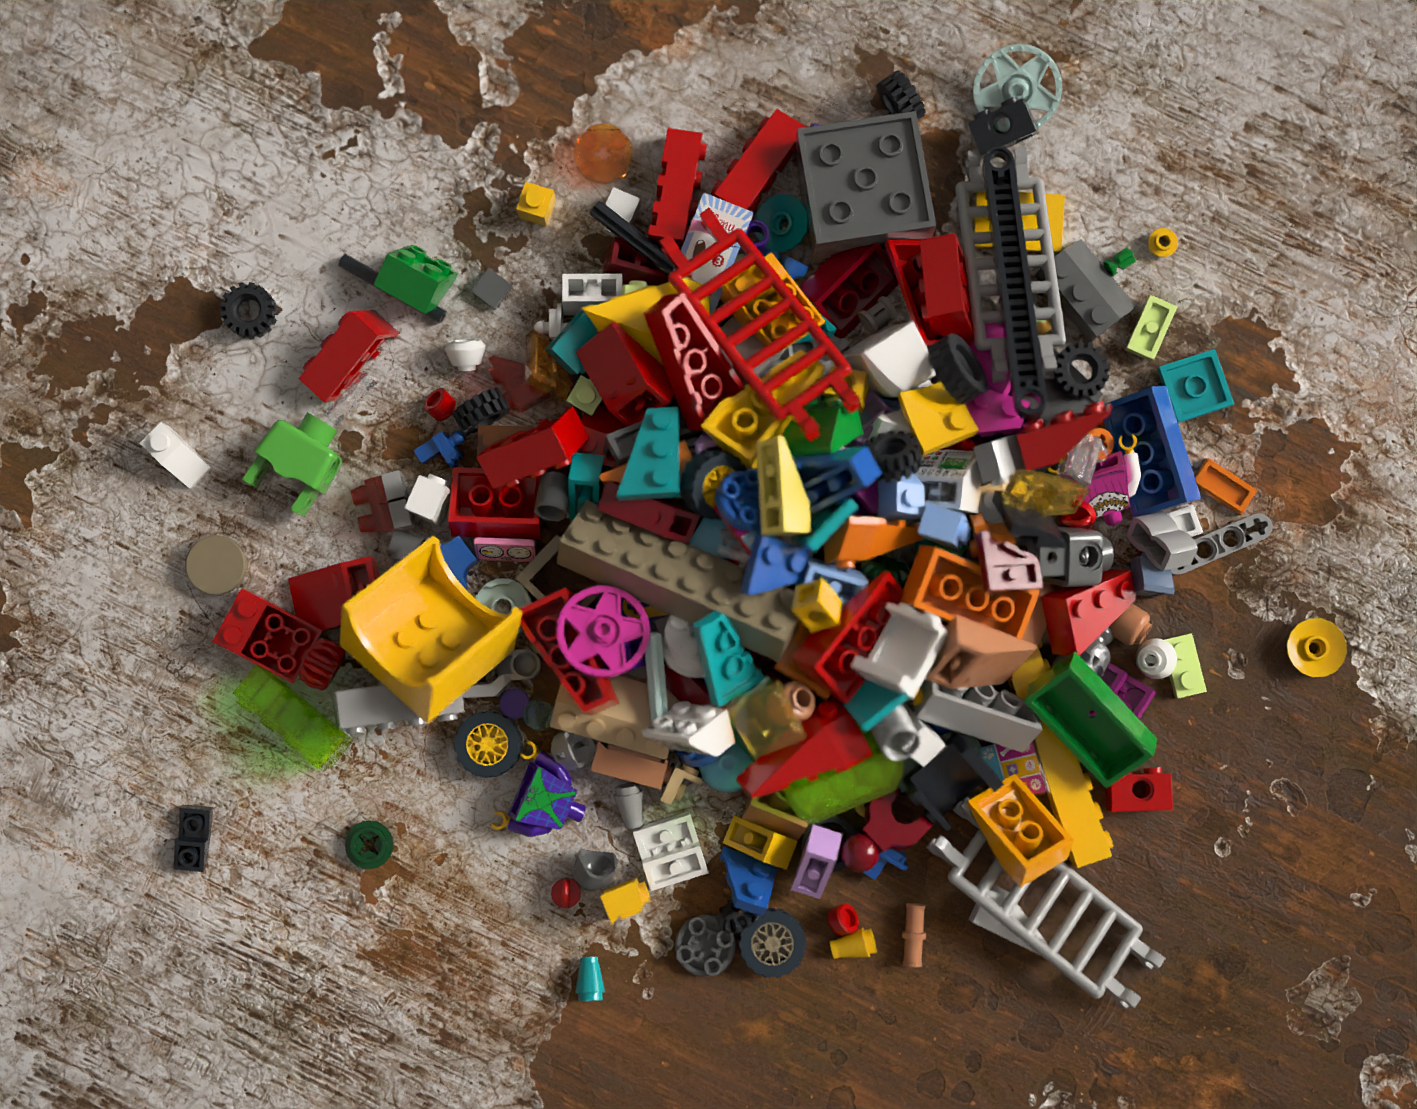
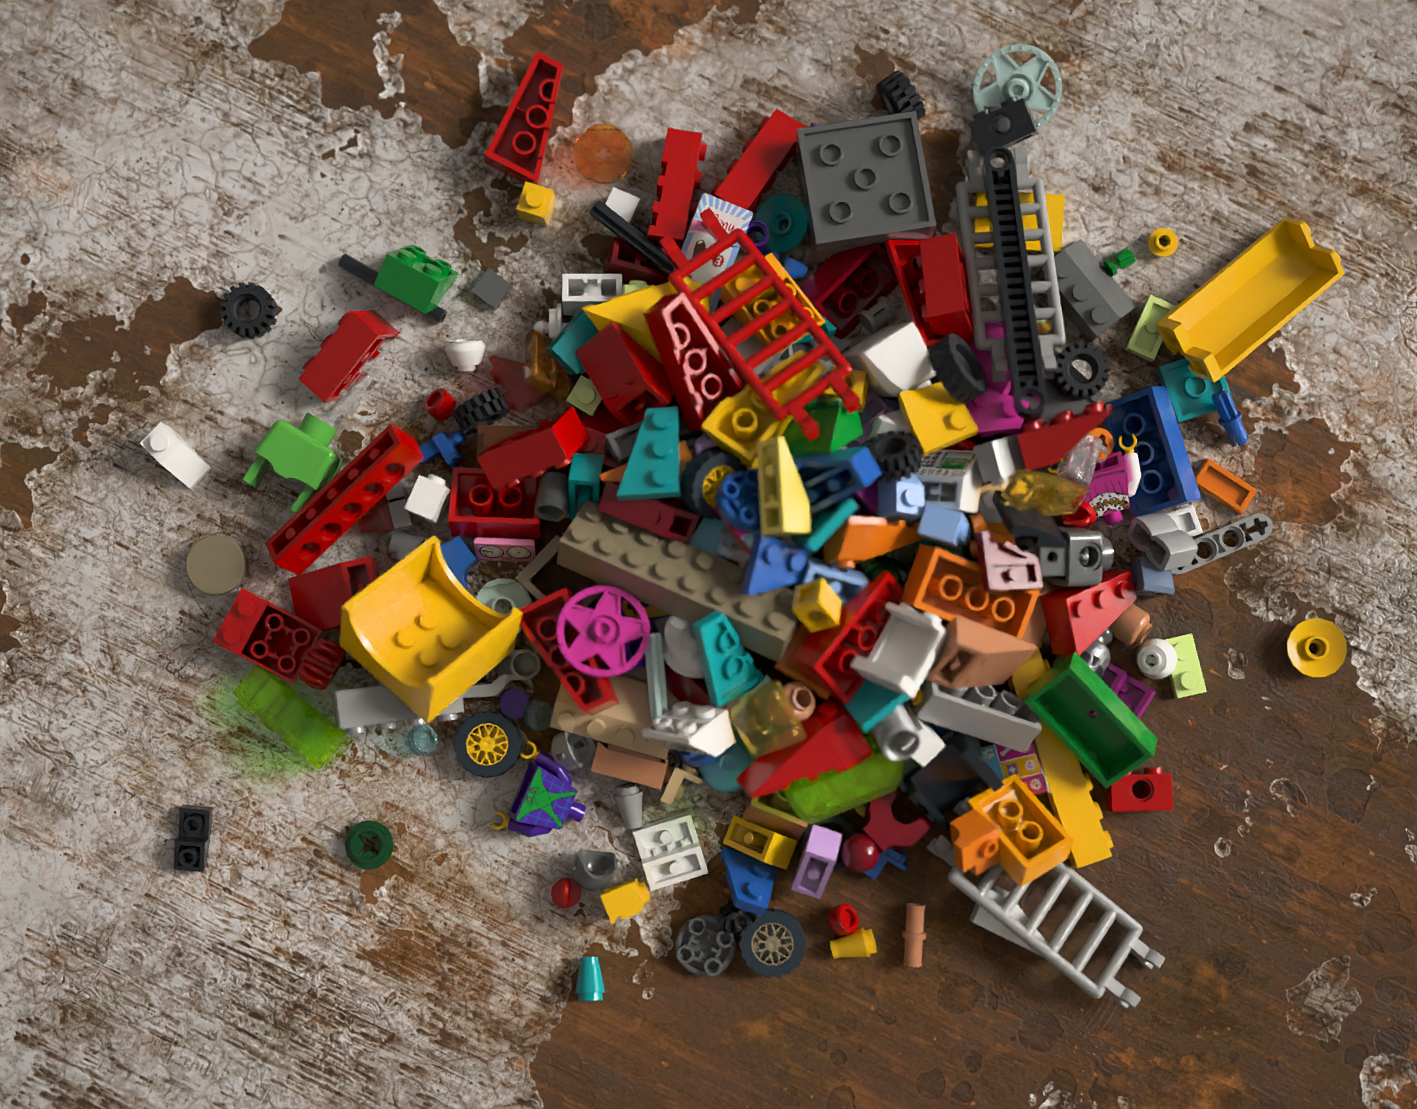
(344, 500): none -> red brick
(422, 740): none -> clear light blue tile
(525, 128): none -> red wedge
(975, 842): none -> orange brick
(1230, 418): none -> blue axle
(1249, 299): none -> yellow panel

